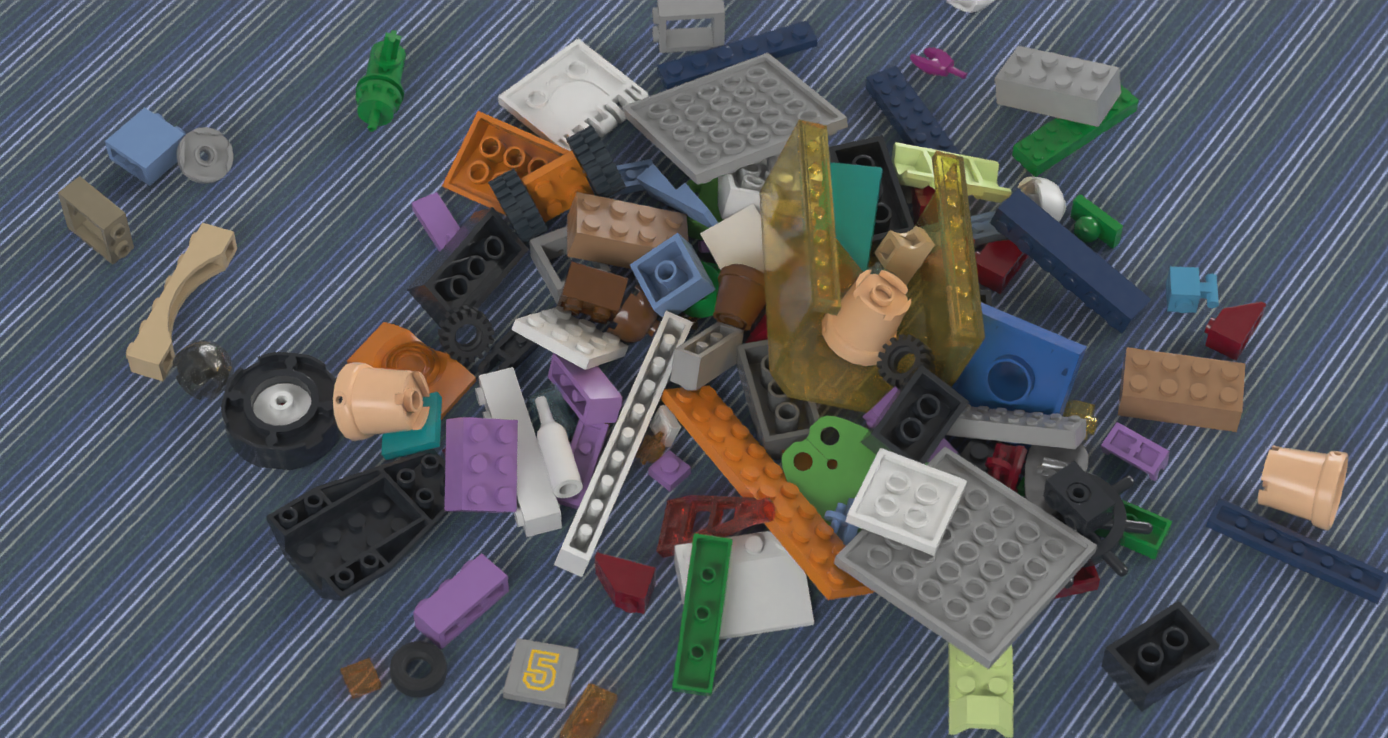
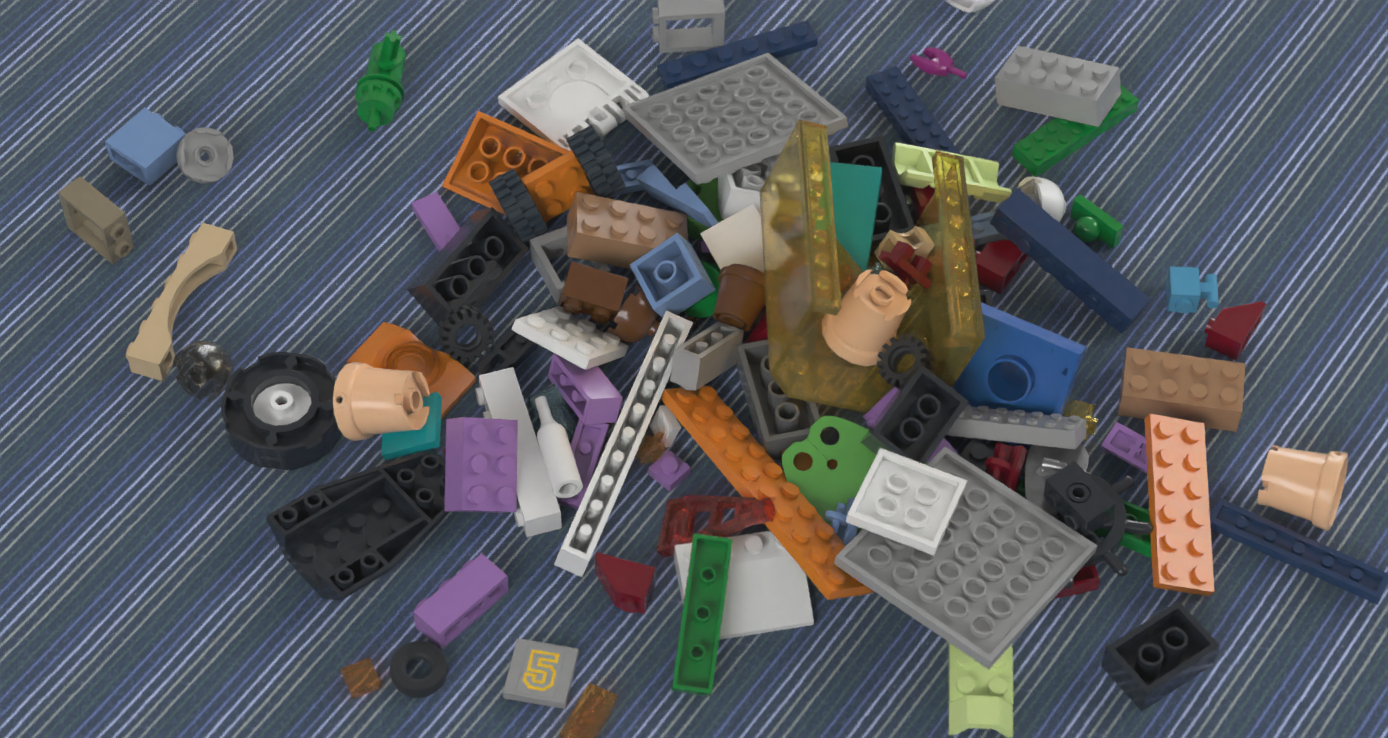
(907, 272): none -> dark red hips
(1179, 505): none -> plate

